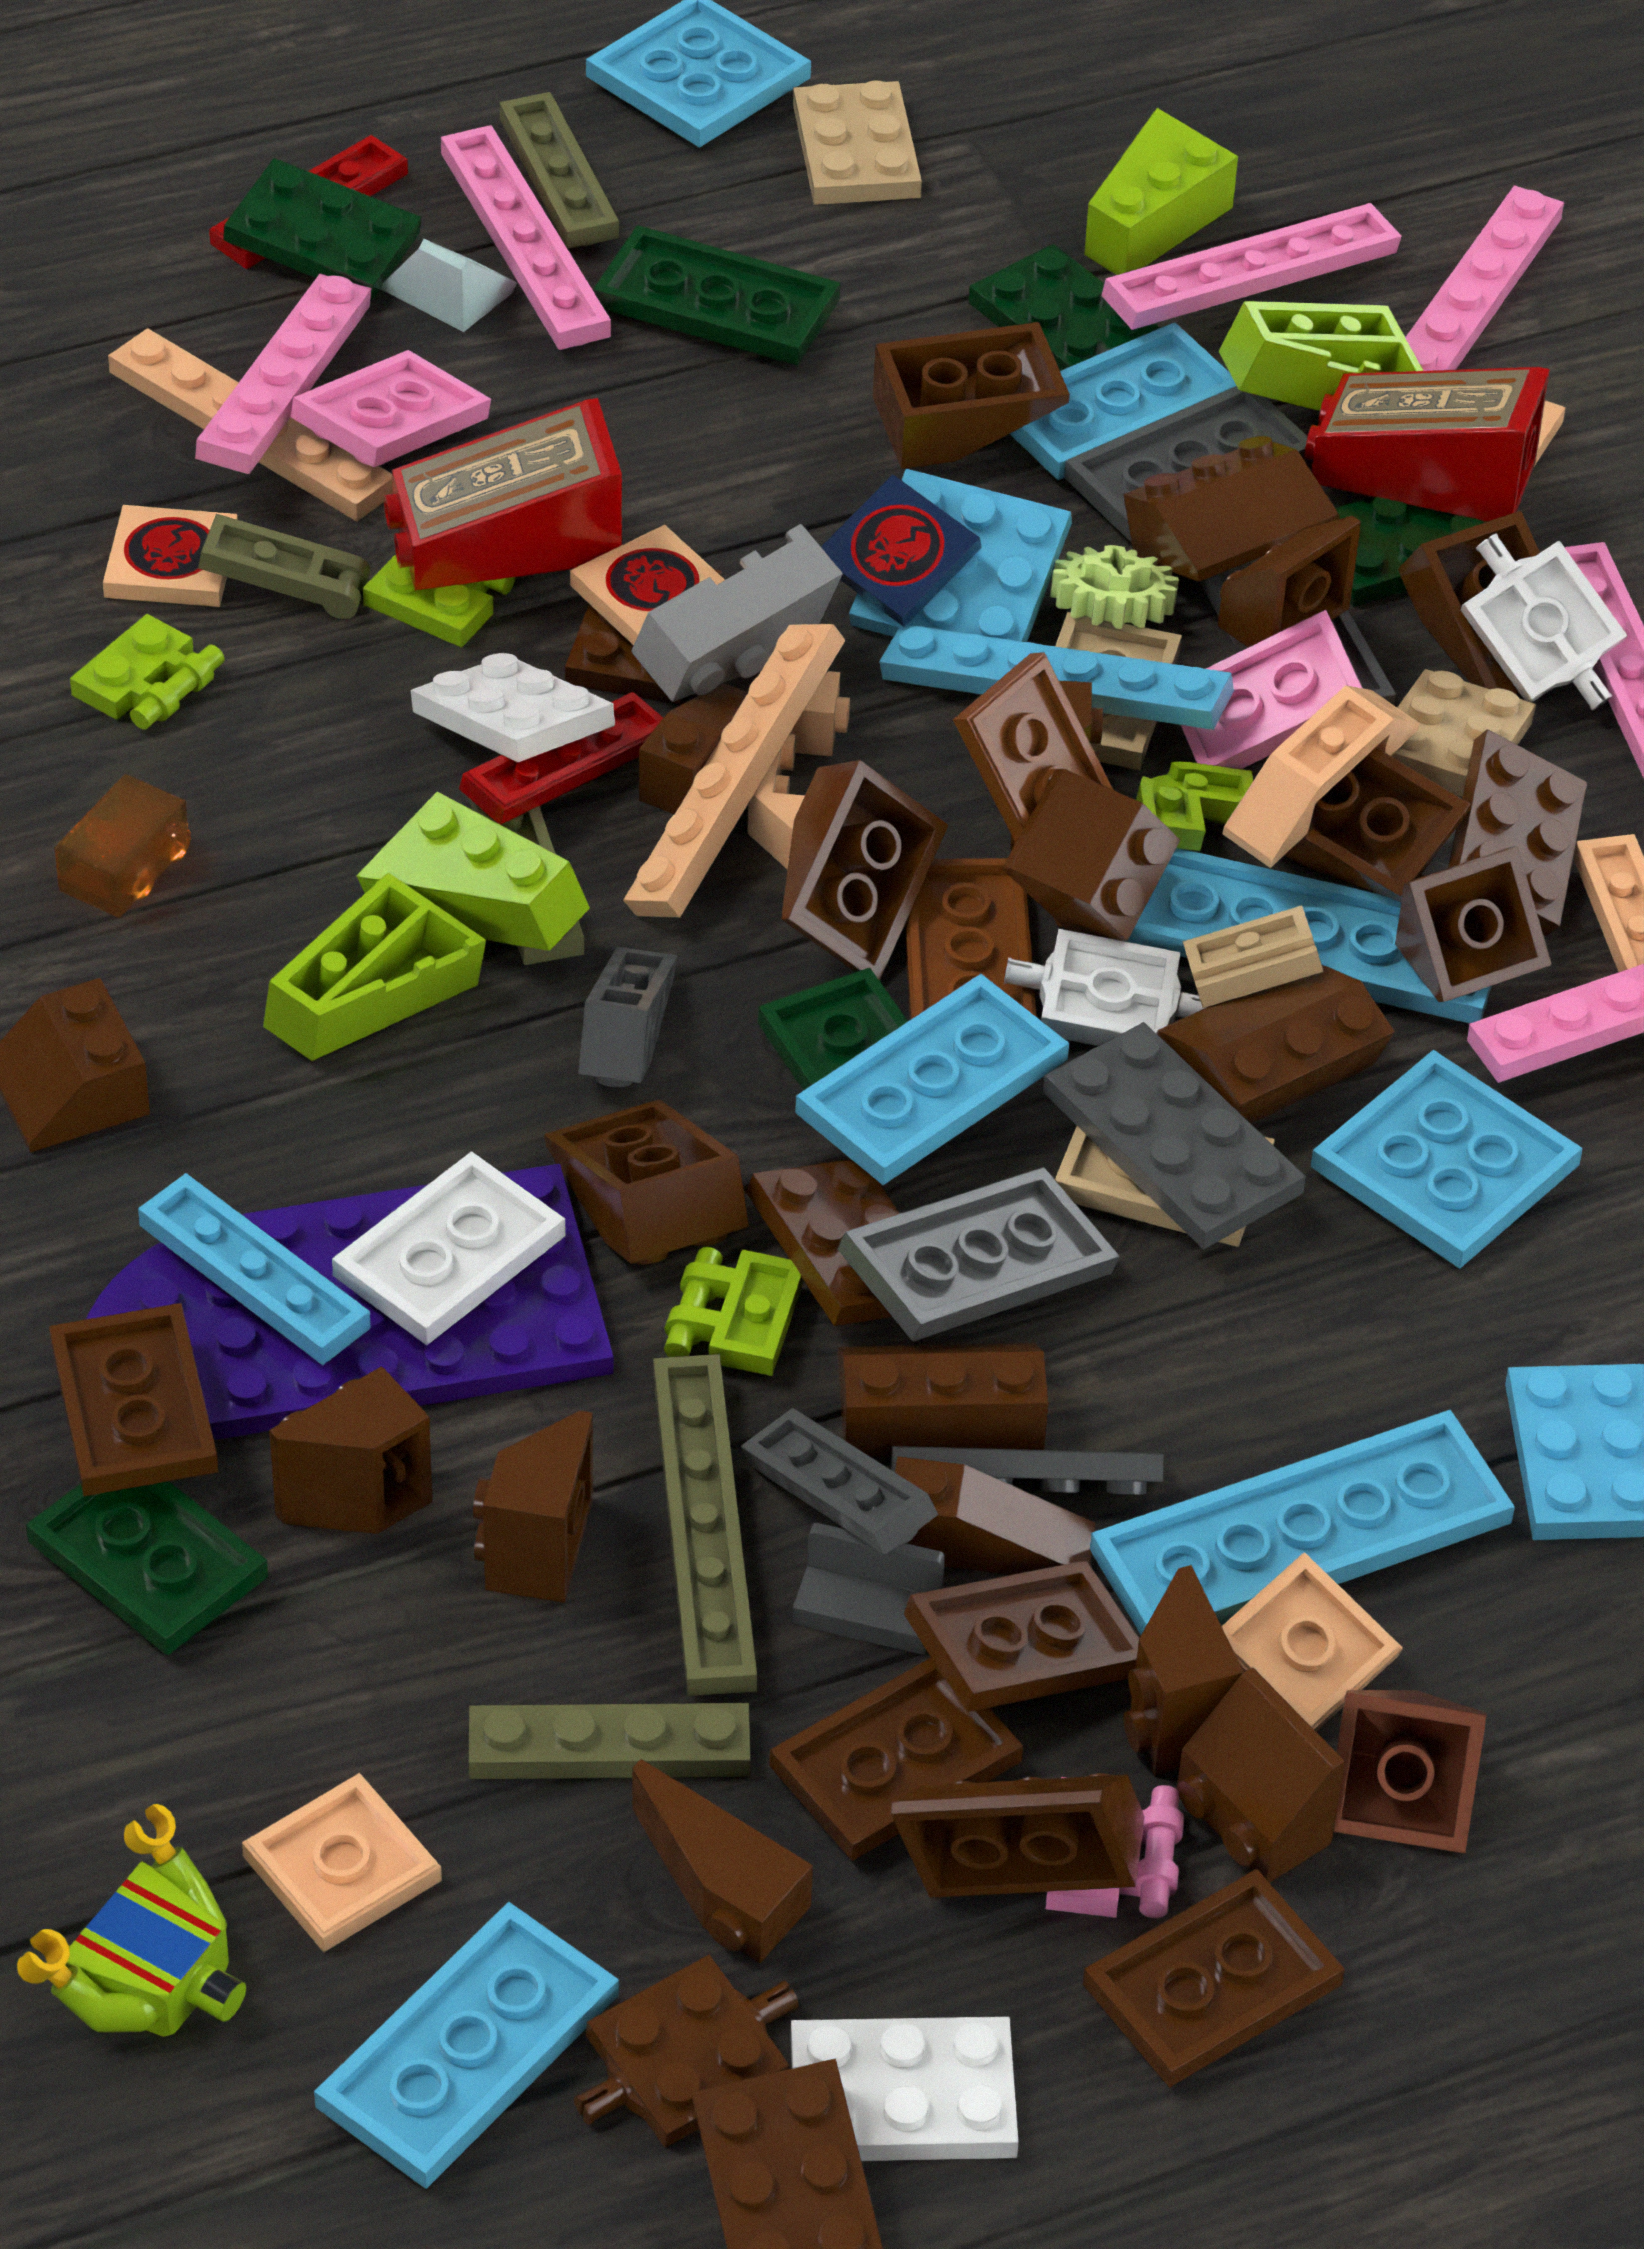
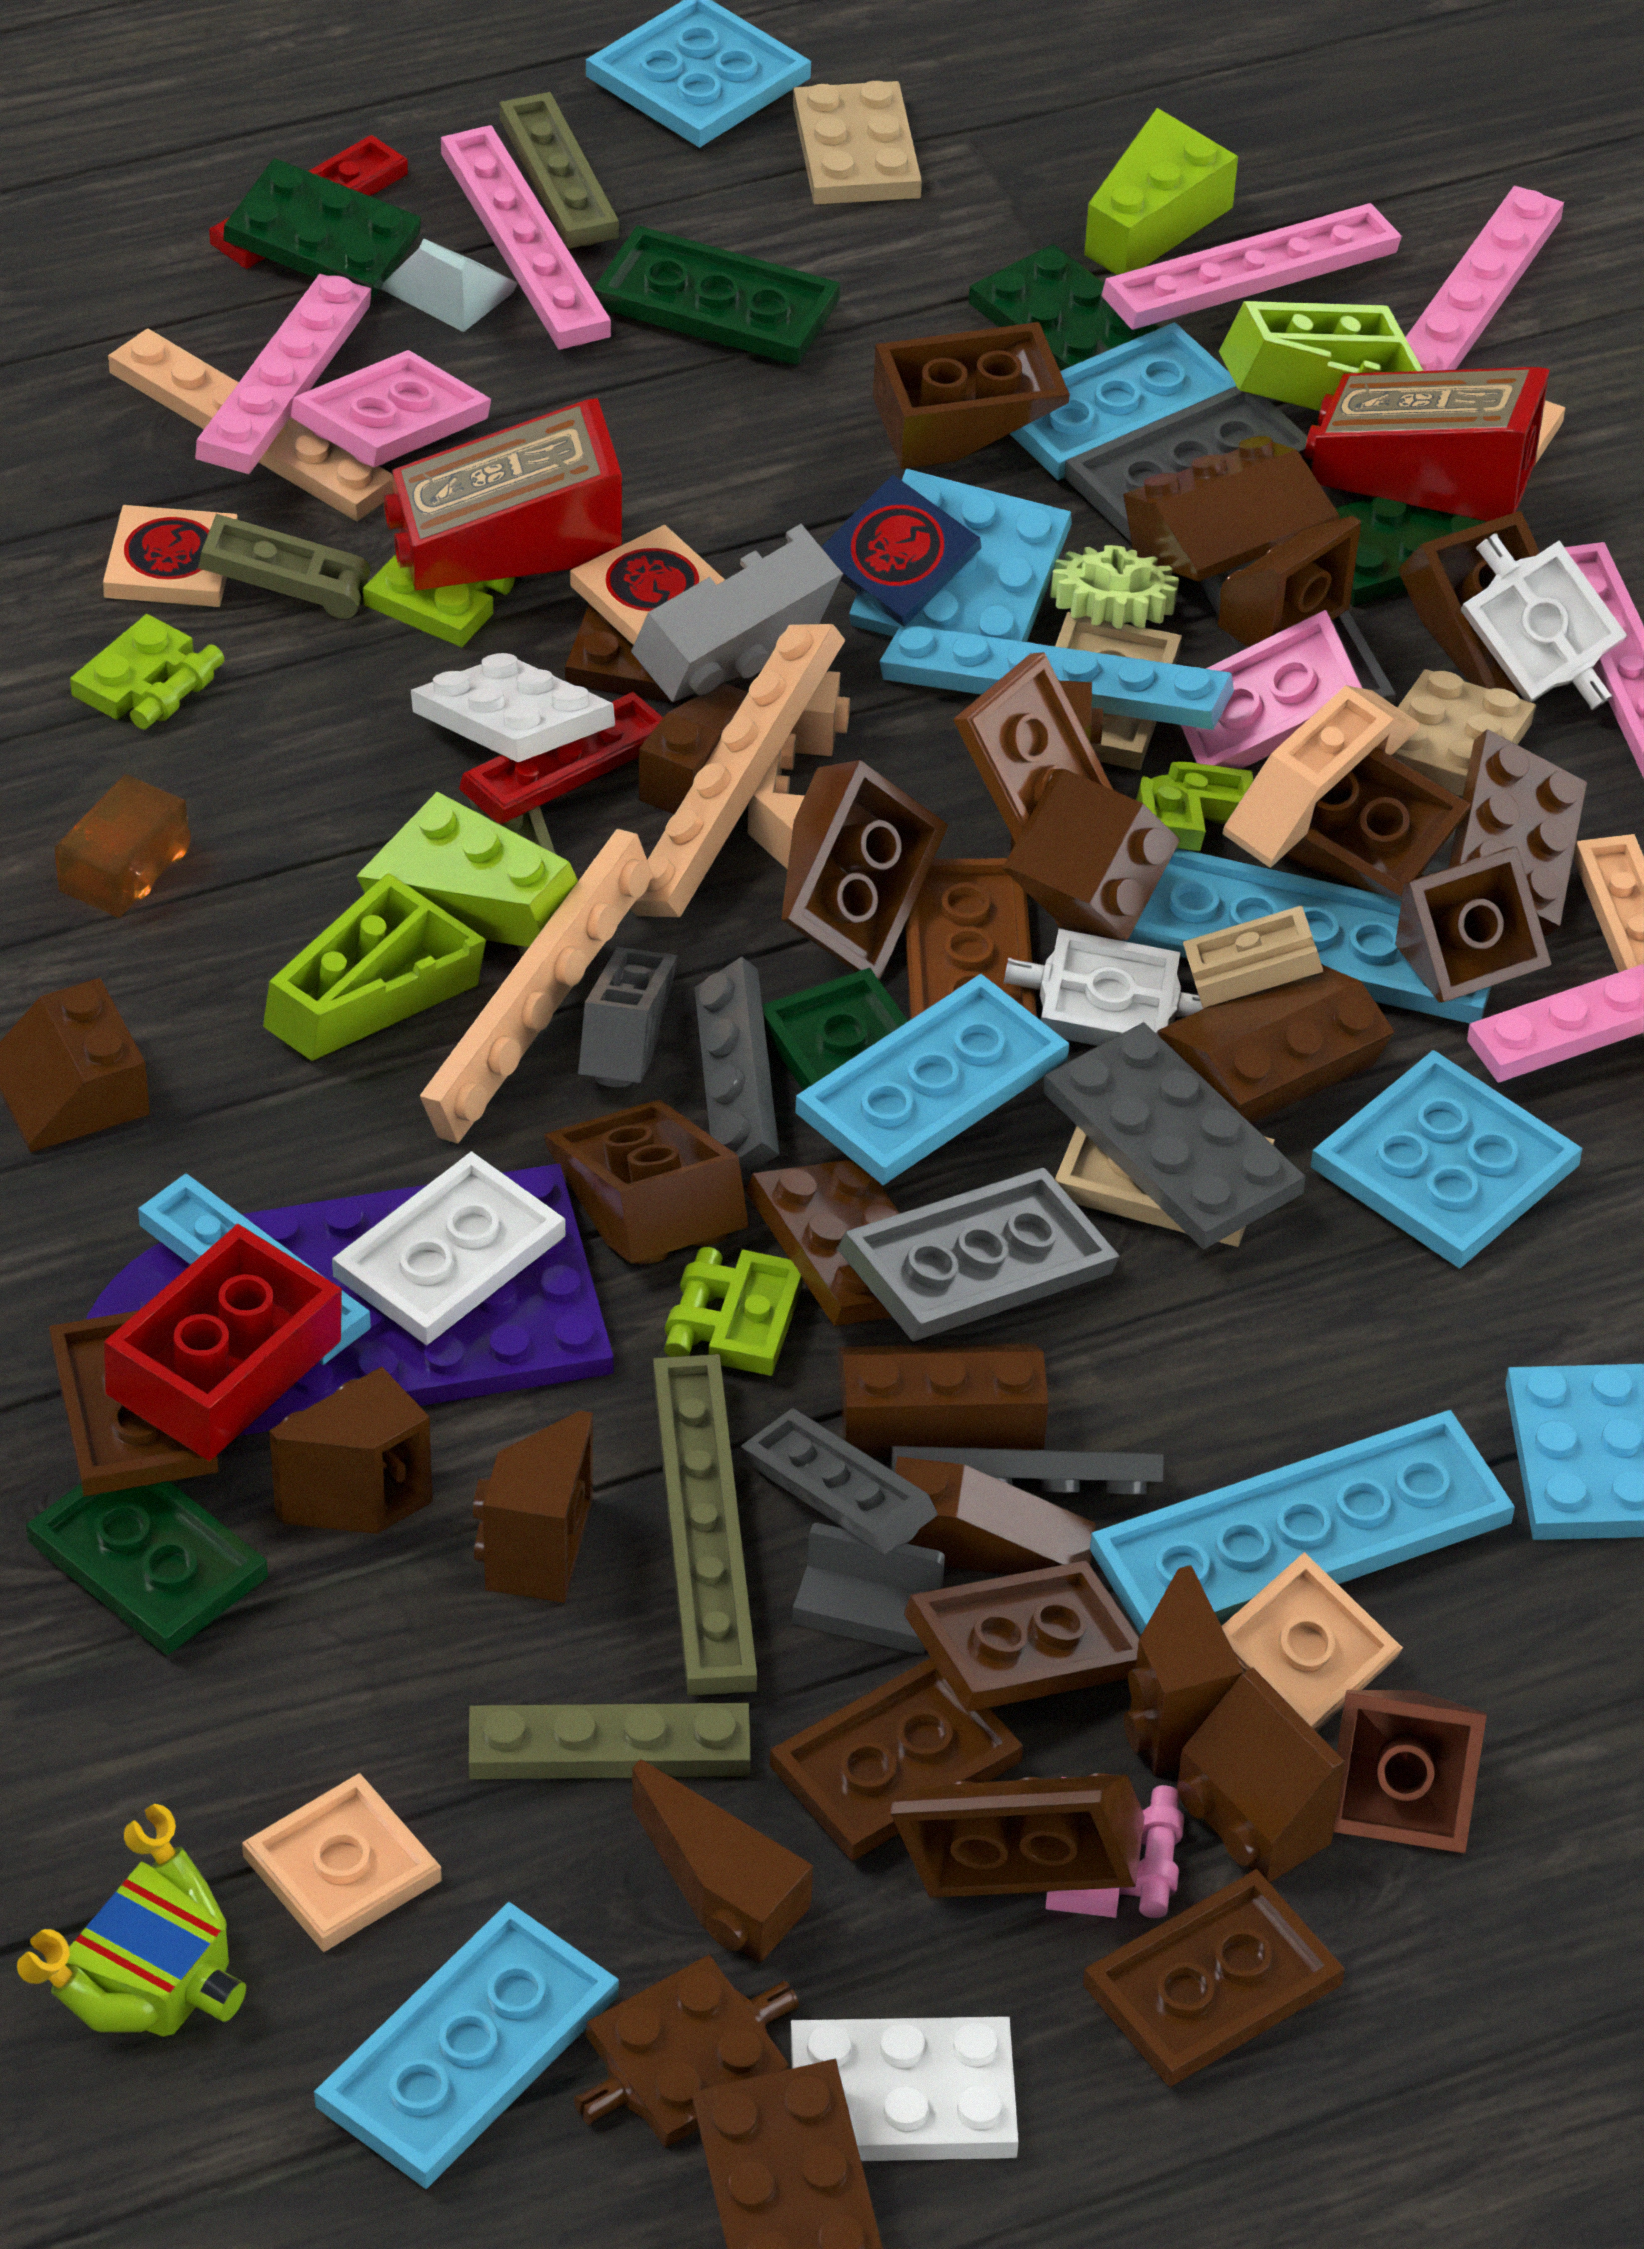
(223, 1341): none -> red brick
(536, 986): none -> light nougat plate
(737, 1064): none -> dark grey plate

